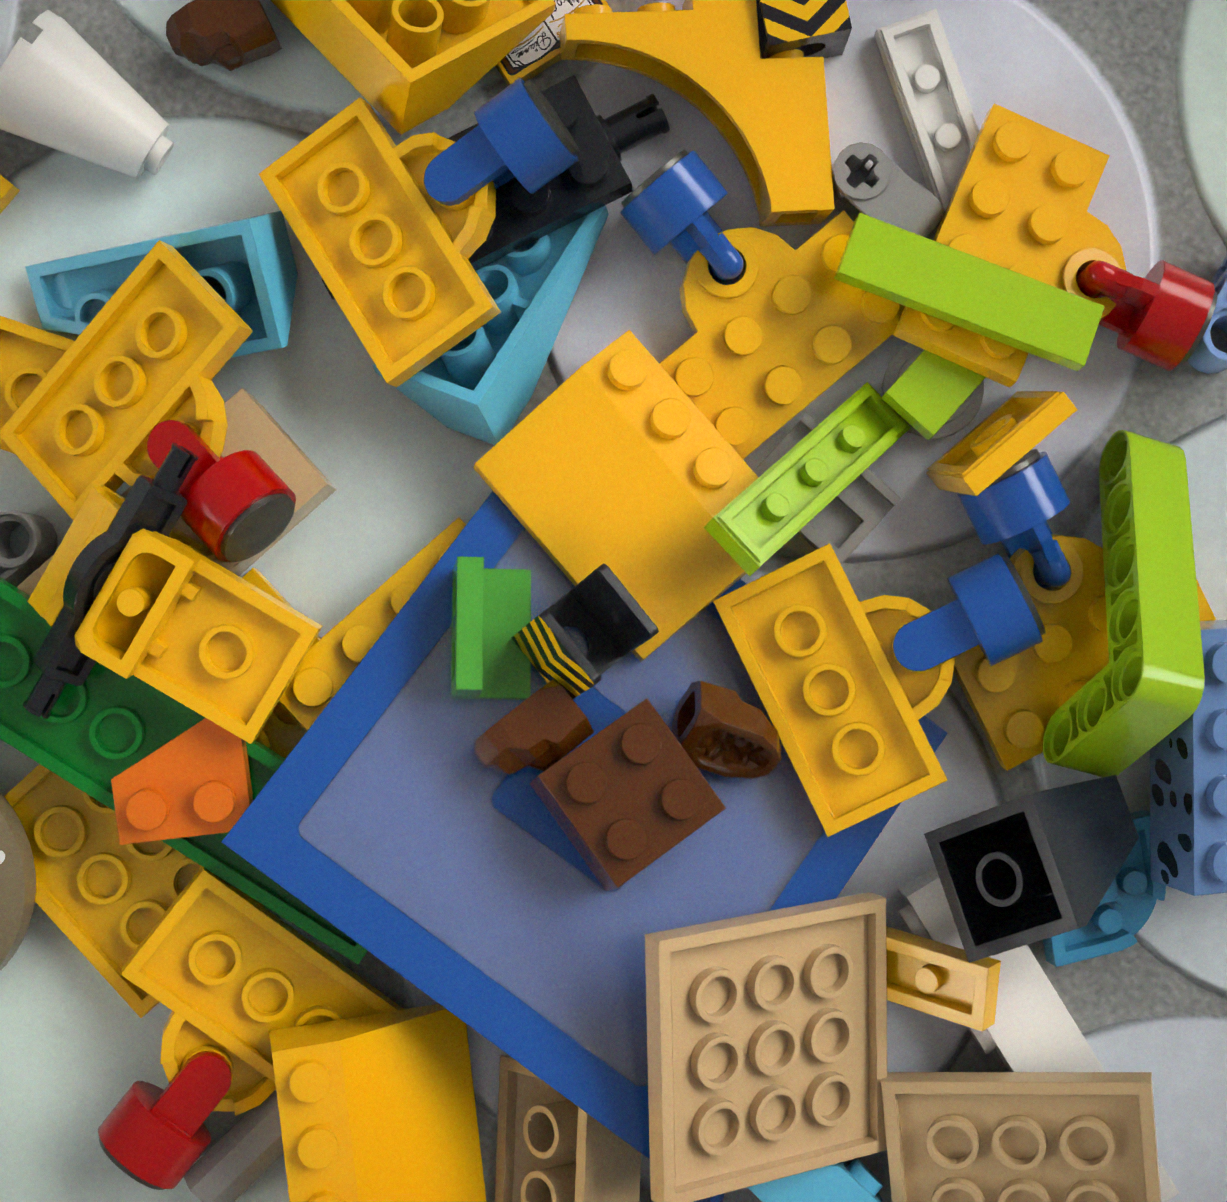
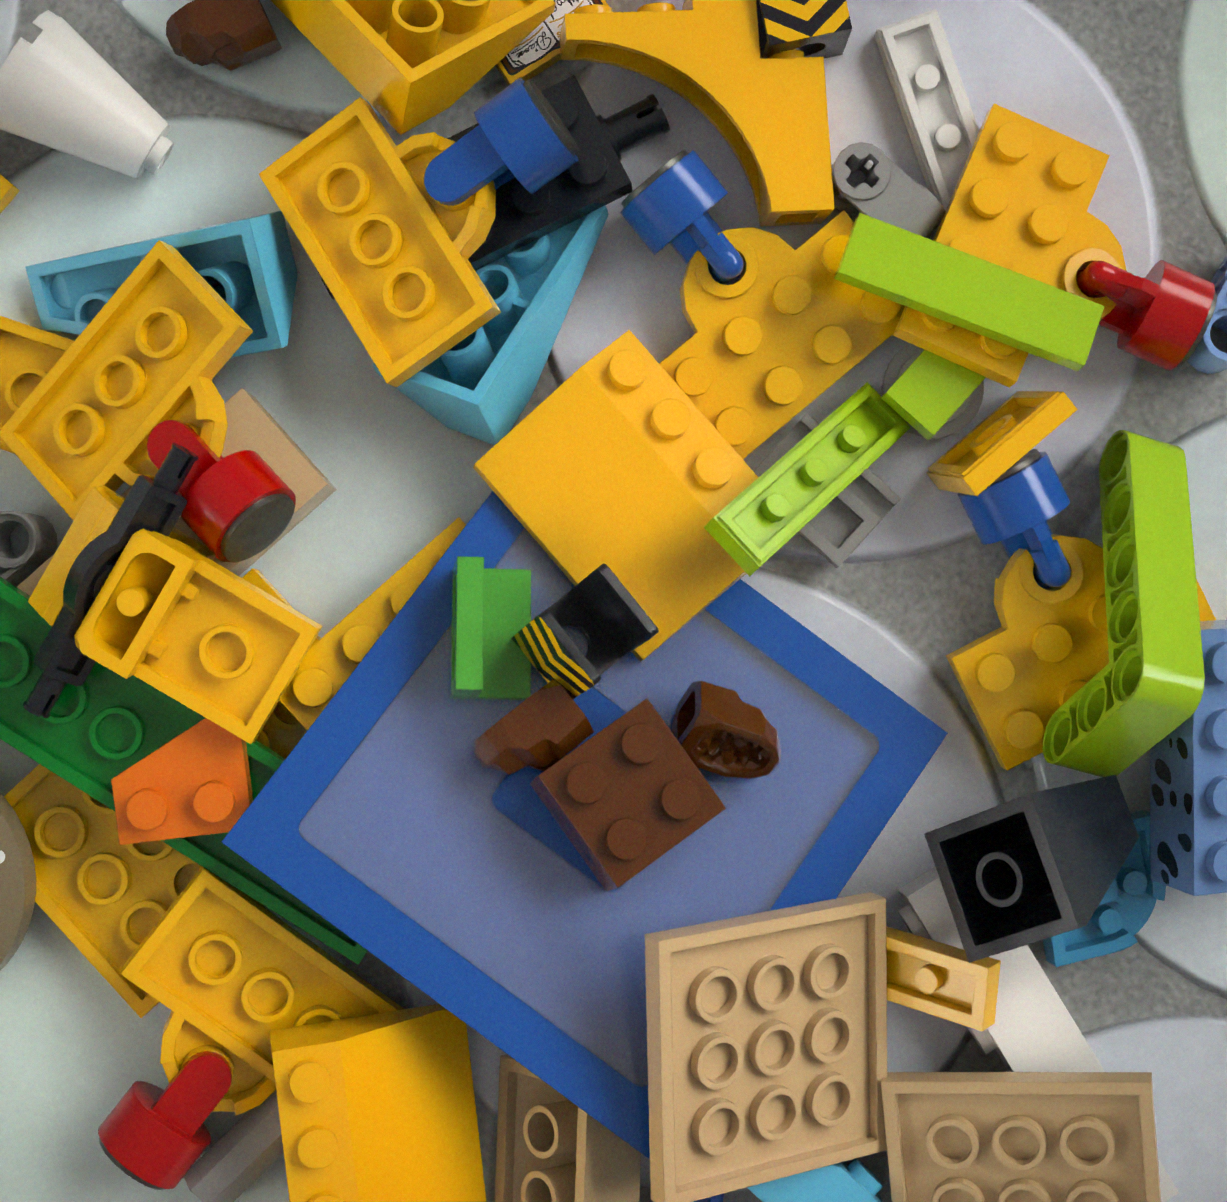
(859, 675): yellow plate -> none

